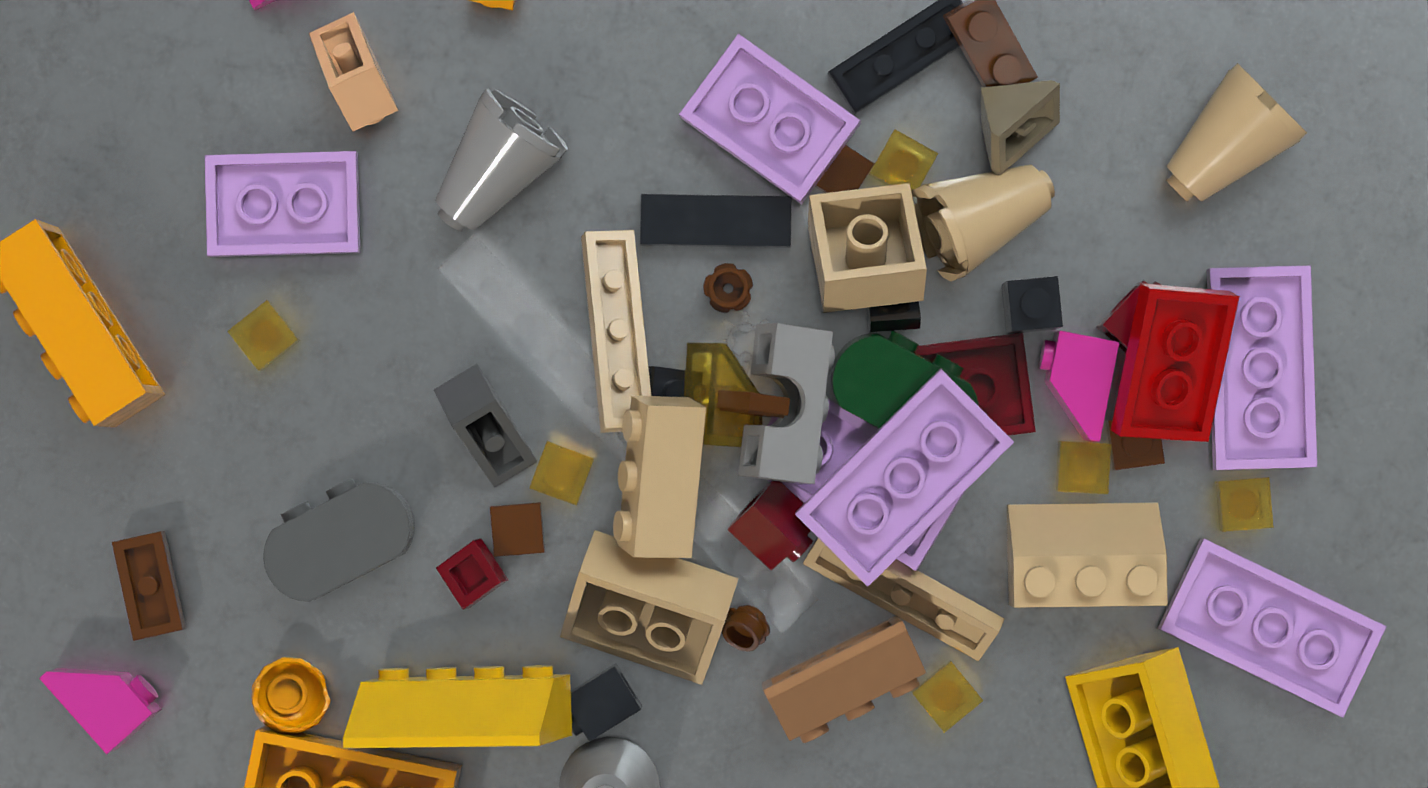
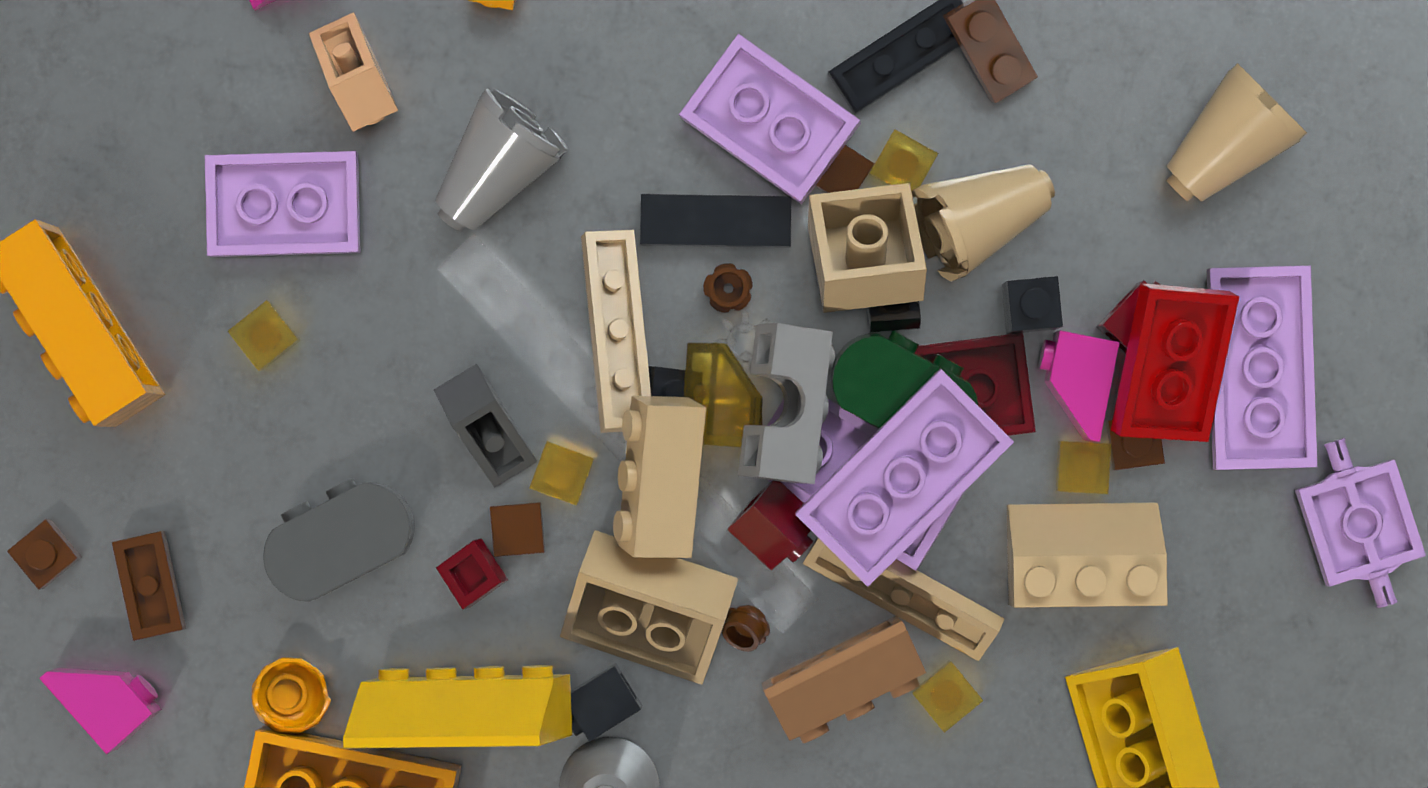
(44, 554): none -> reddish brown plate
(753, 404): reddish brown tile -> none
(1016, 119): dark tan slope -> none
(1244, 504): clear yellow plate -> none
(1272, 627): lavender plate -> none
(1360, 523): none -> lavender plate

